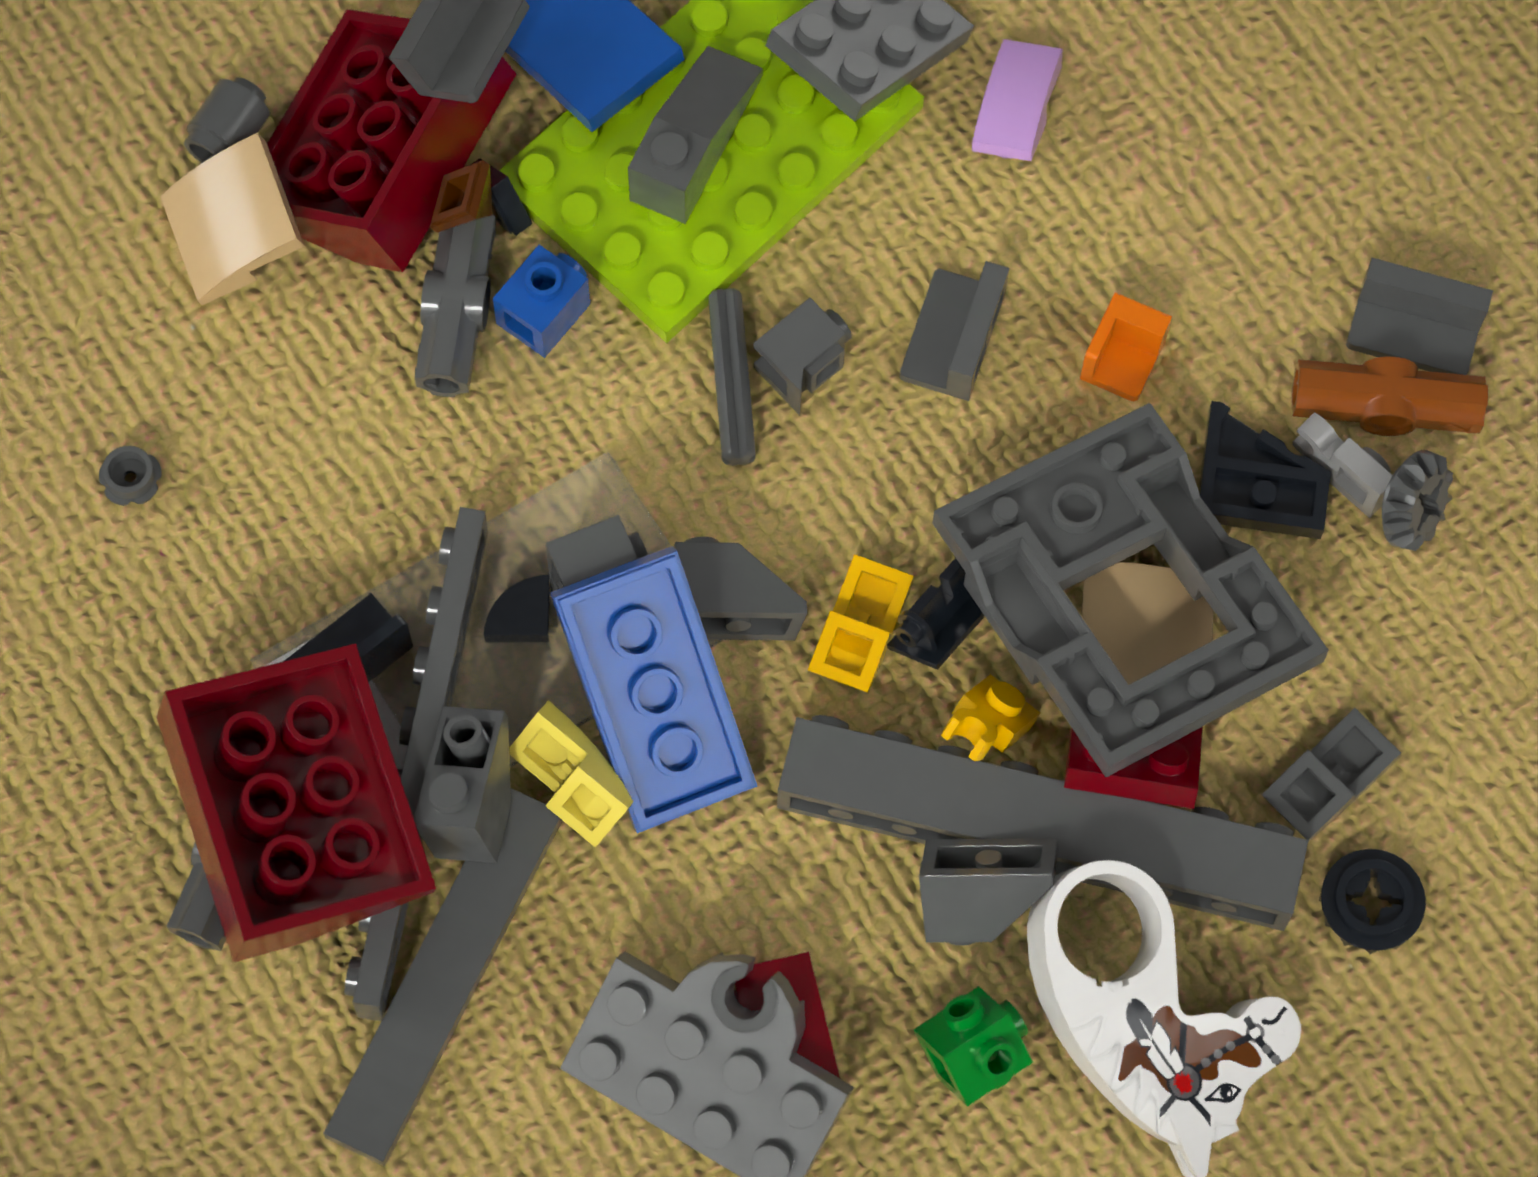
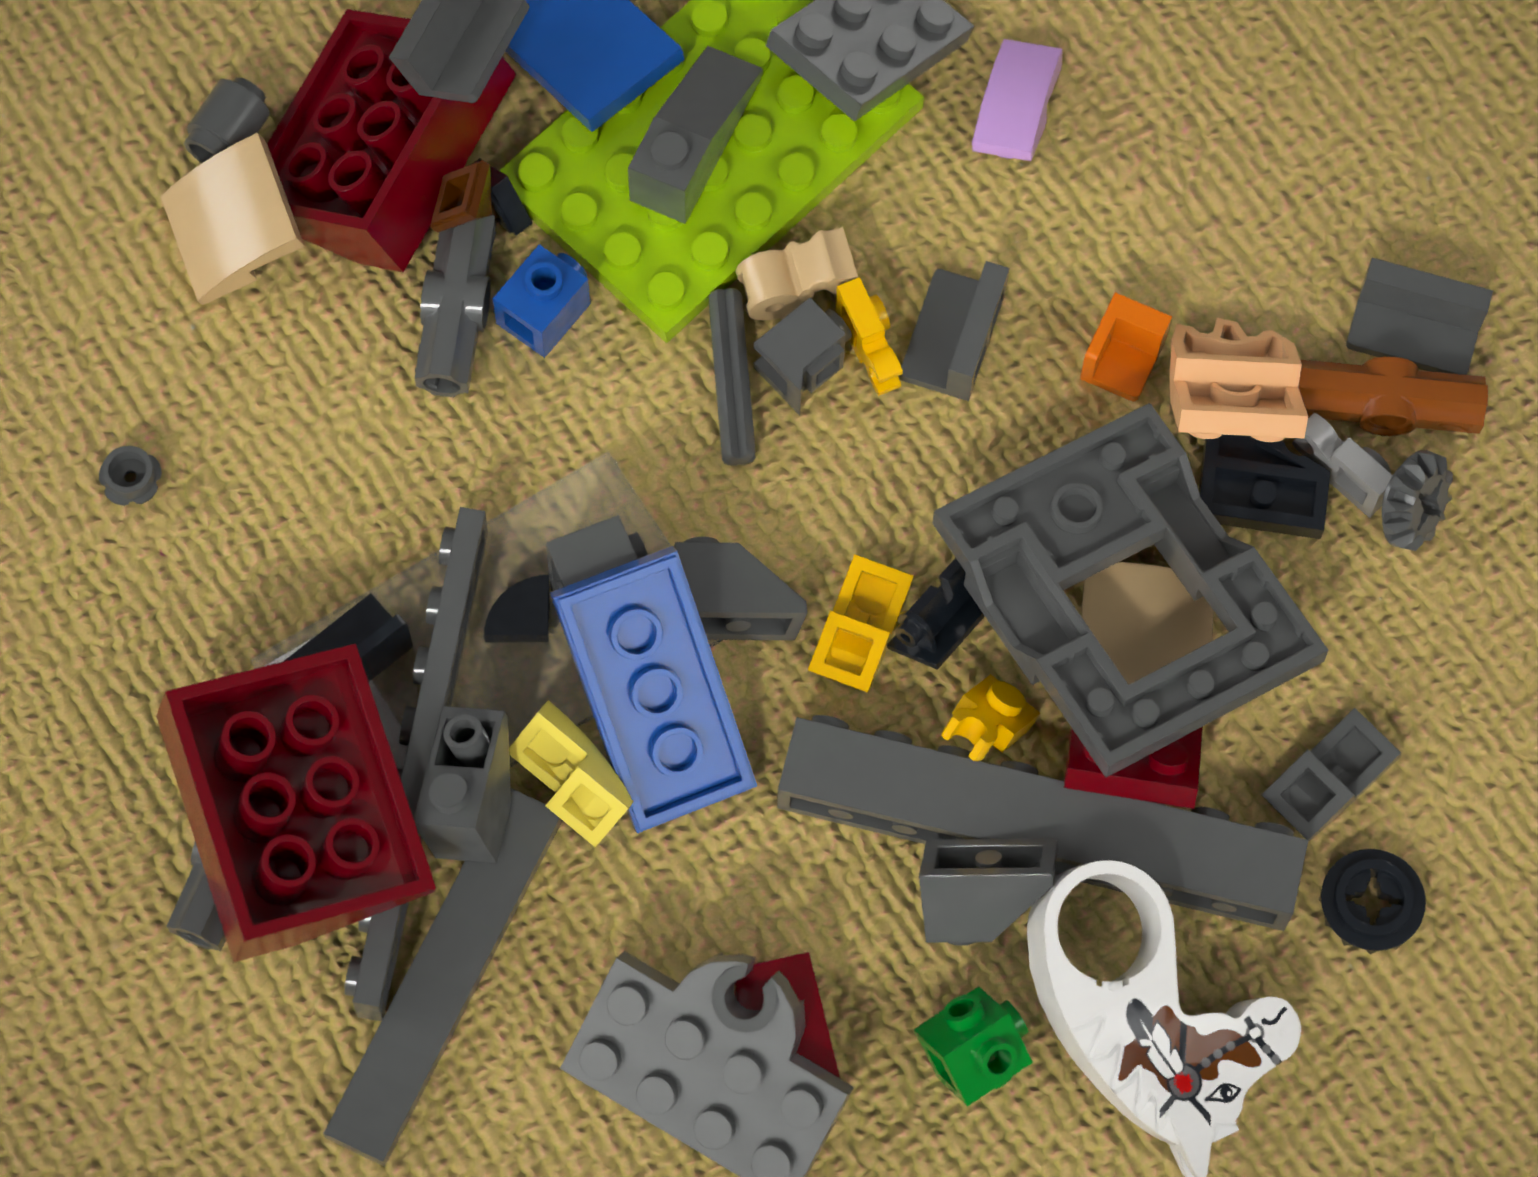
(786, 278): none -> tan leg
(868, 323): none -> yellow plate
(1236, 384): none -> light nougat plate

